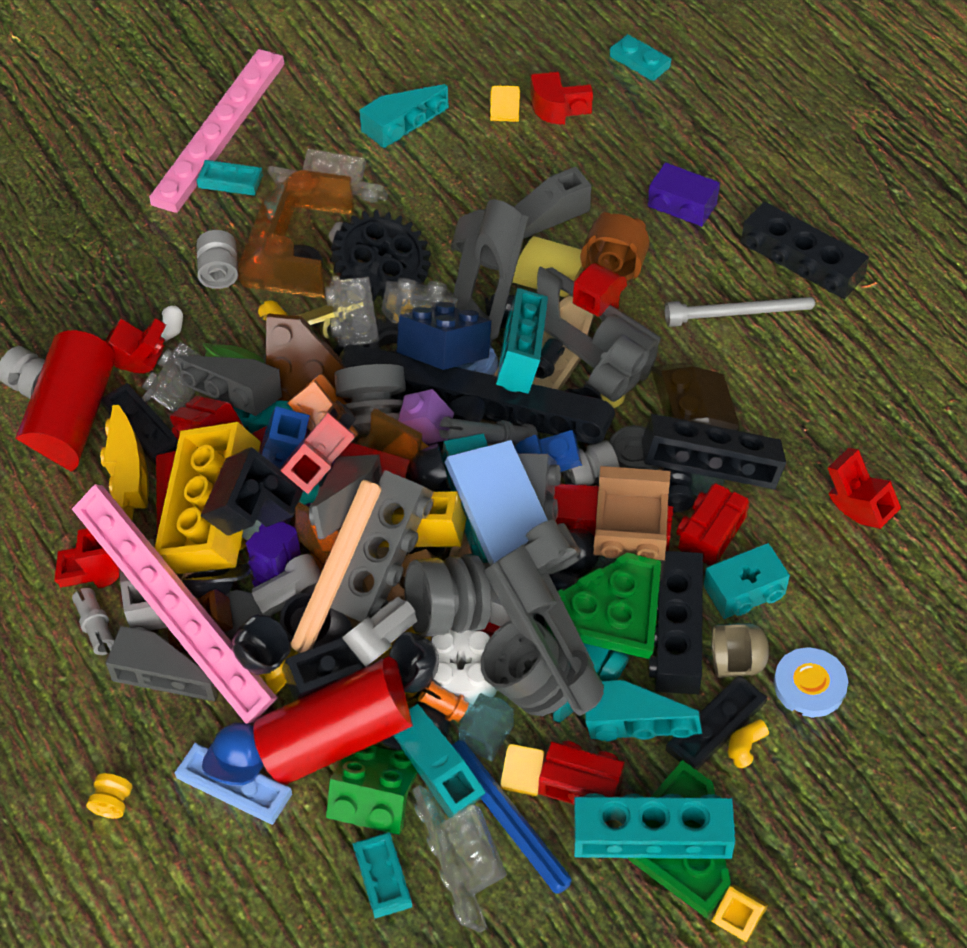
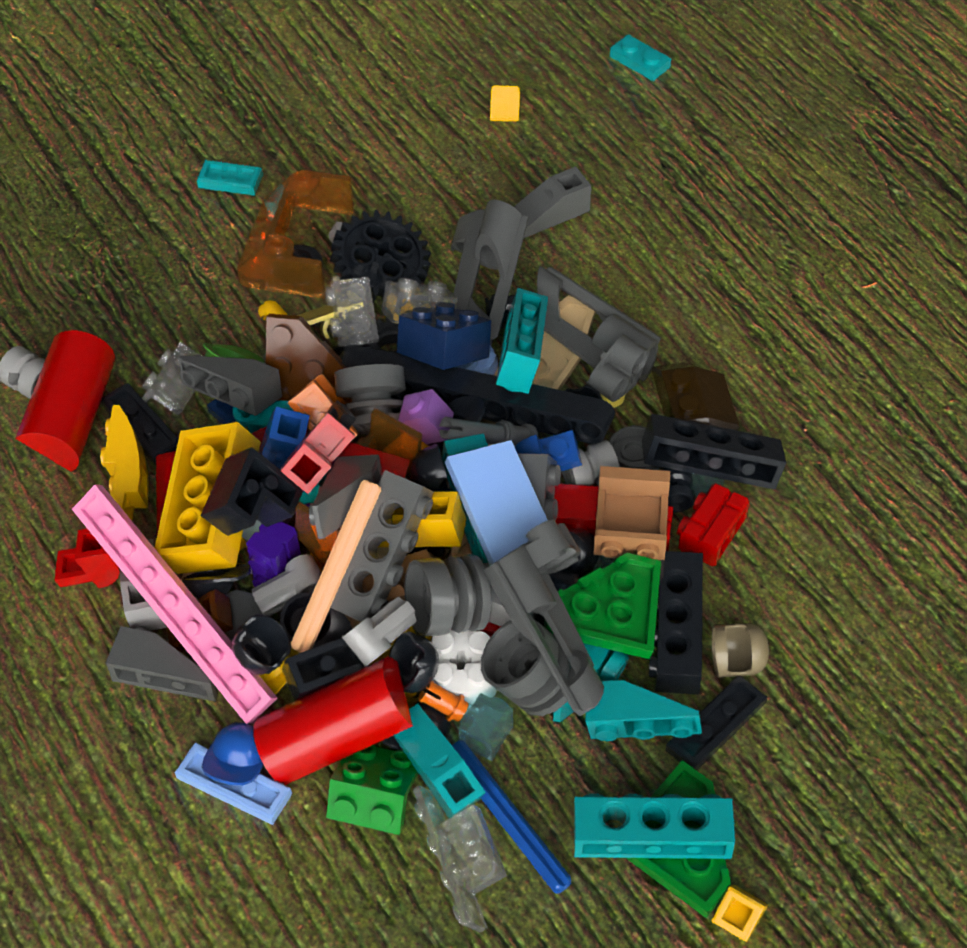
(93, 621): light grey pin -> none
(109, 795): yellow wheel -> none
(136, 349): red brick -> none
(173, 319): white arm -> none
(202, 413): red brick -> none
(216, 130): bright pink plate -> none
(217, 259): light grey wheel -> none
(336, 164): clear bracket -> none
(382, 875): teal plate -> none
(400, 113): teal slope -> none
(522, 769): yellow slope -> none
(547, 254): light yellow slope -> none
(549, 357): black pin -> none
(554, 102): red brick -> none
(576, 772): red brick -> none
(598, 289): red brick -> none
(617, 244): dark orange brick -> none
(679, 313): light grey piece -> none
(683, 194): dark purple brick -> none
(742, 740): yellow arm -> none
(746, 581): teal brick -> none
(804, 250): black brick -> none
(810, 682): light blue tile -> none
(858, 495): red brick -> none

